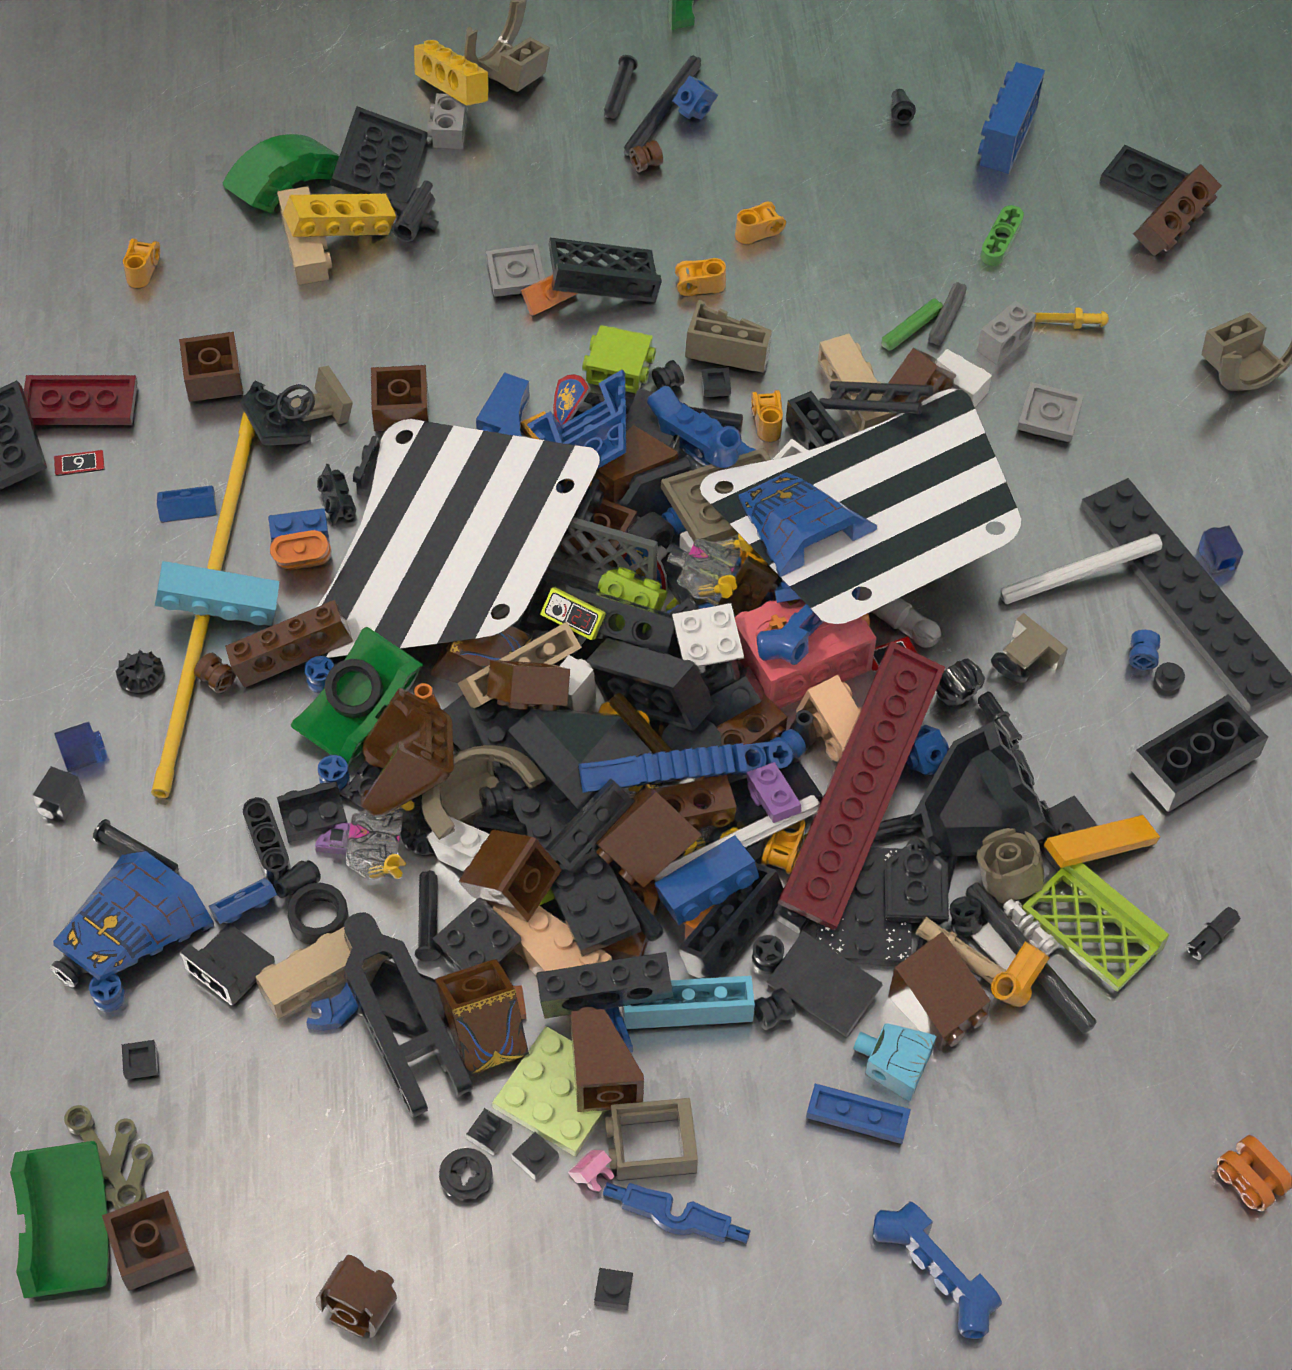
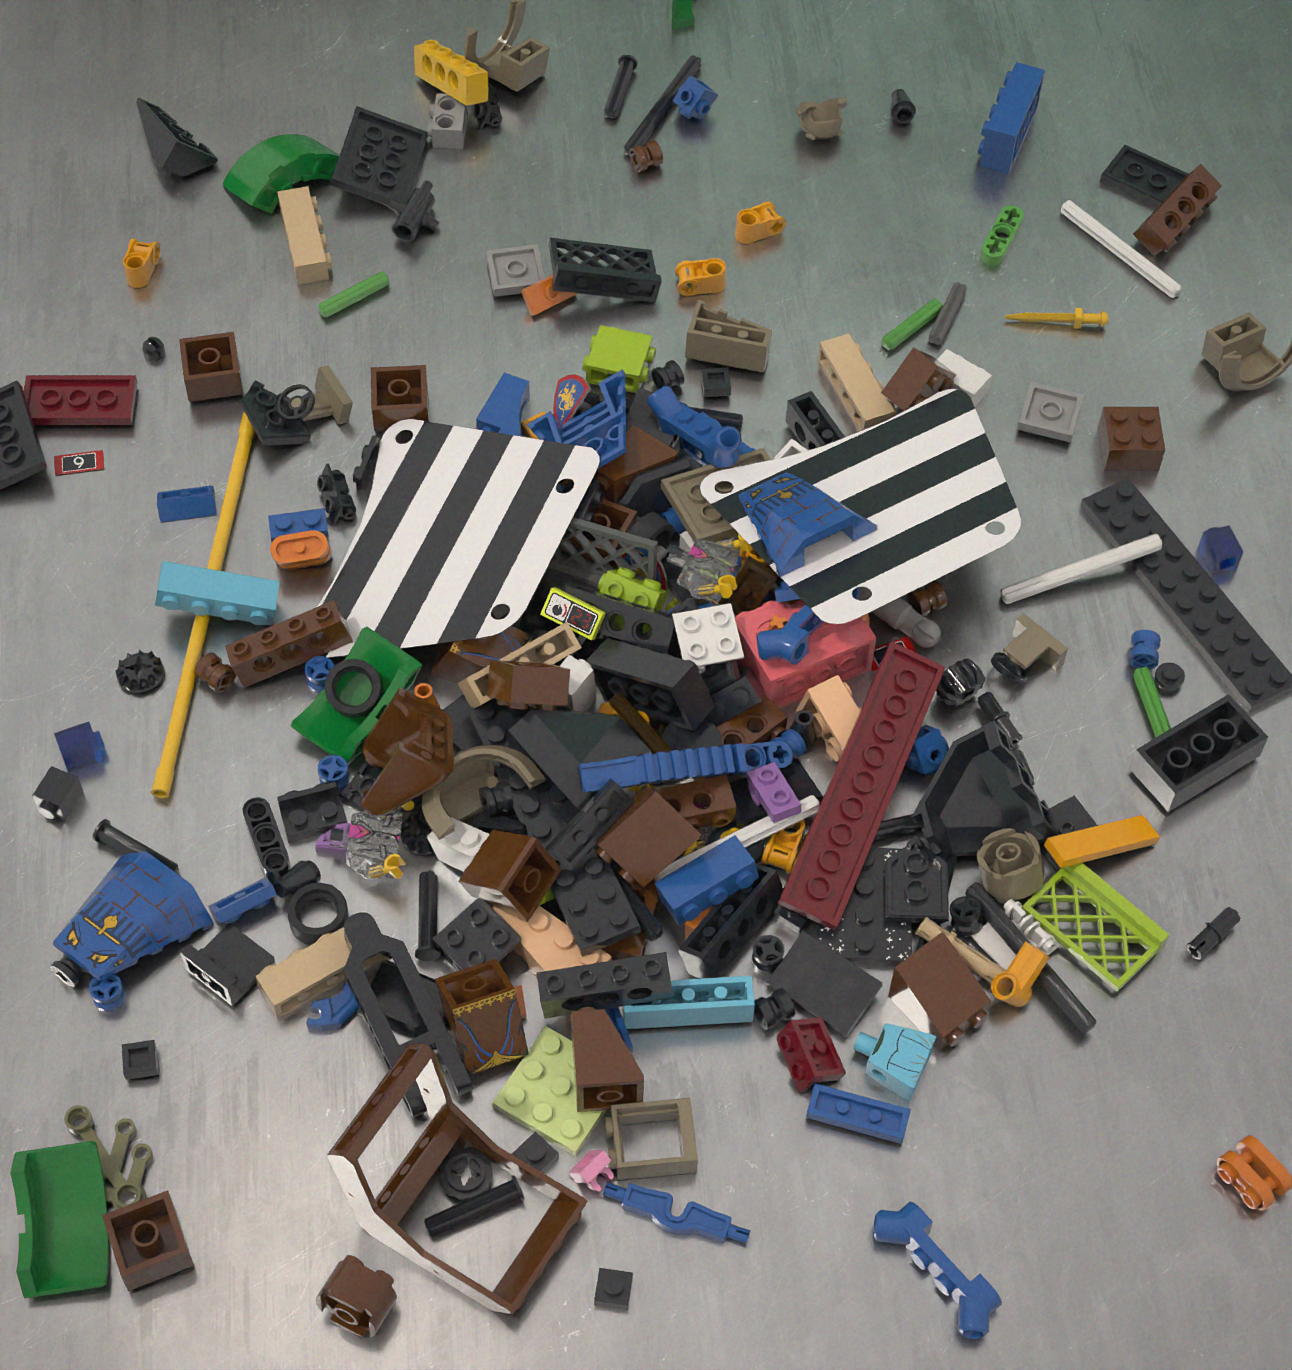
(150, 351): none -> black hinge
(171, 144): none -> black wedge
(339, 215): yellow brick -> none
(353, 294): none -> bright green axle
(446, 1127): none -> reddish brown window
(474, 1207): none -> black axle
(488, 111): none -> black hinge
(489, 1131): black tile -> none
(767, 415): light orange piece -> none
(810, 1052): none -> dark red bracket
(821, 119): none -> dark tan helmet
(885, 404): black bar -> none
(928, 598): none -> reddish brown wheel
(1006, 332): light grey brick -> none
(1121, 249): none -> white axle
(1131, 438): none -> reddish brown brick
(1151, 701): none -> bright green axle

